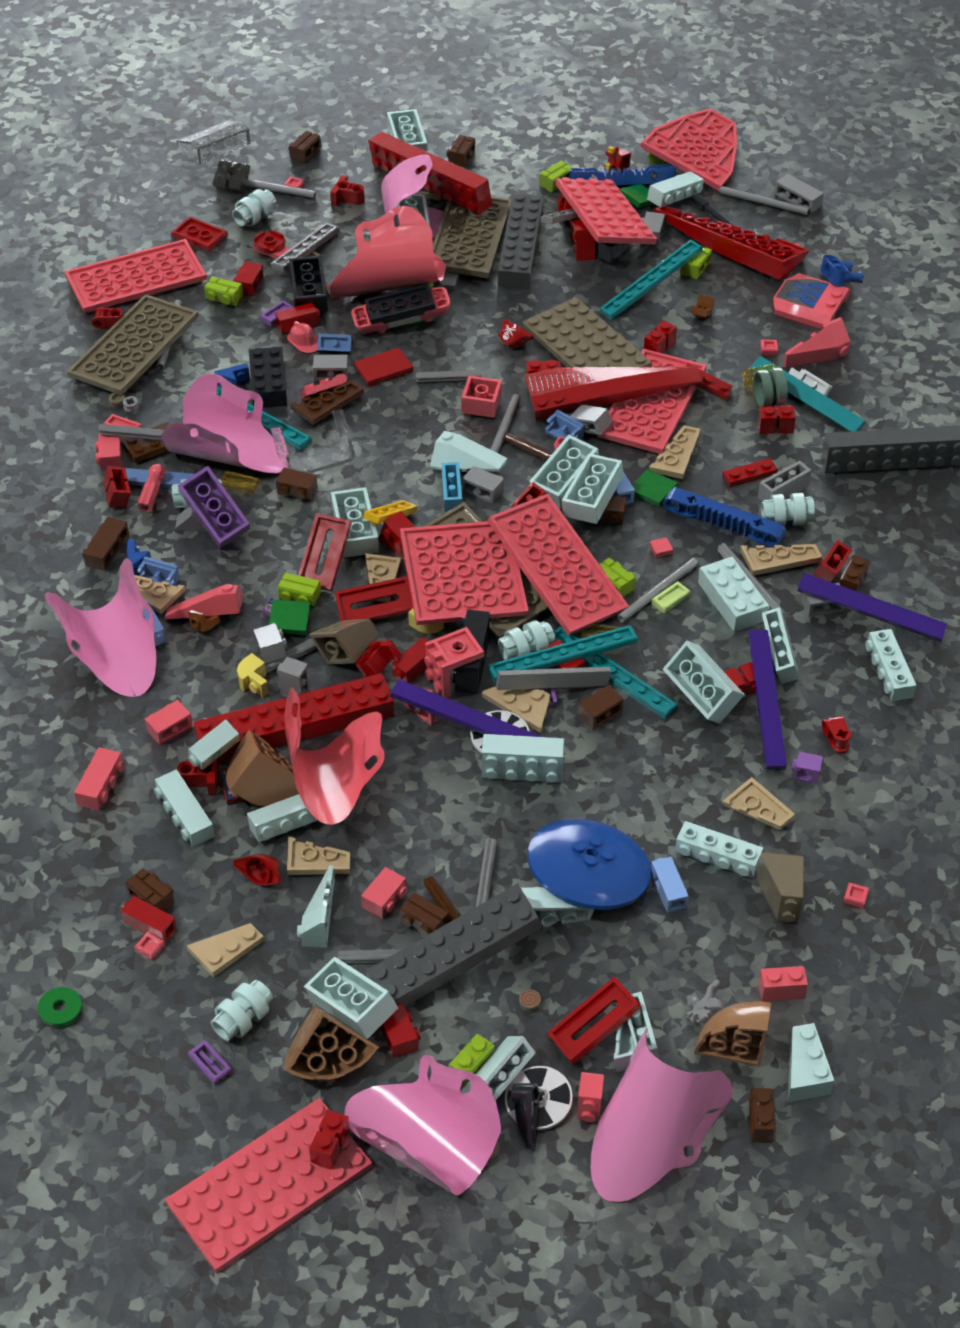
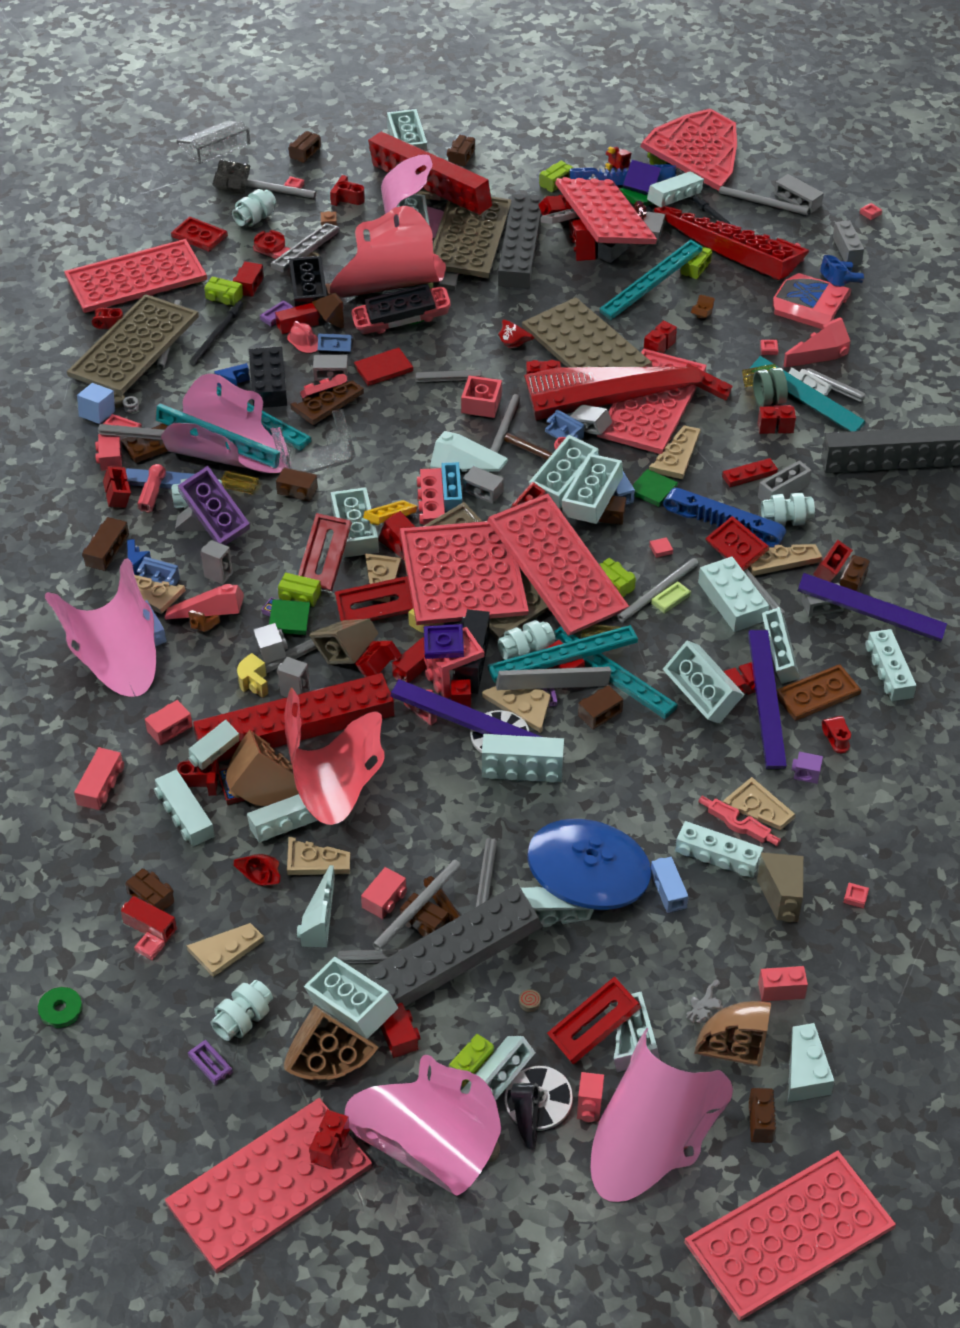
(96, 403): none -> light blue head
(216, 562): none -> light grey brick
(231, 314): none -> black bar
(245, 446): none -> teal tile
(328, 217): none -> nougat plate
(331, 309): none -> reddish brown slope
(416, 905): none -> light grey piece
(431, 494): none -> coral brick
(443, 641): none -> dark purple tile
(461, 692): none -> red brick
(551, 205): none -> red brick
(640, 209): none -> clear red axle
(641, 176): none -> dark purple tile
(737, 541): none -> red tile
(748, 826): none -> coral piece
(789, 1234): none -> coral plate
(817, 692): none -> dark orange tile
(839, 386): none -> light grey axle
(848, 242): none -> light grey brick
(870, 211): none -> coral tile

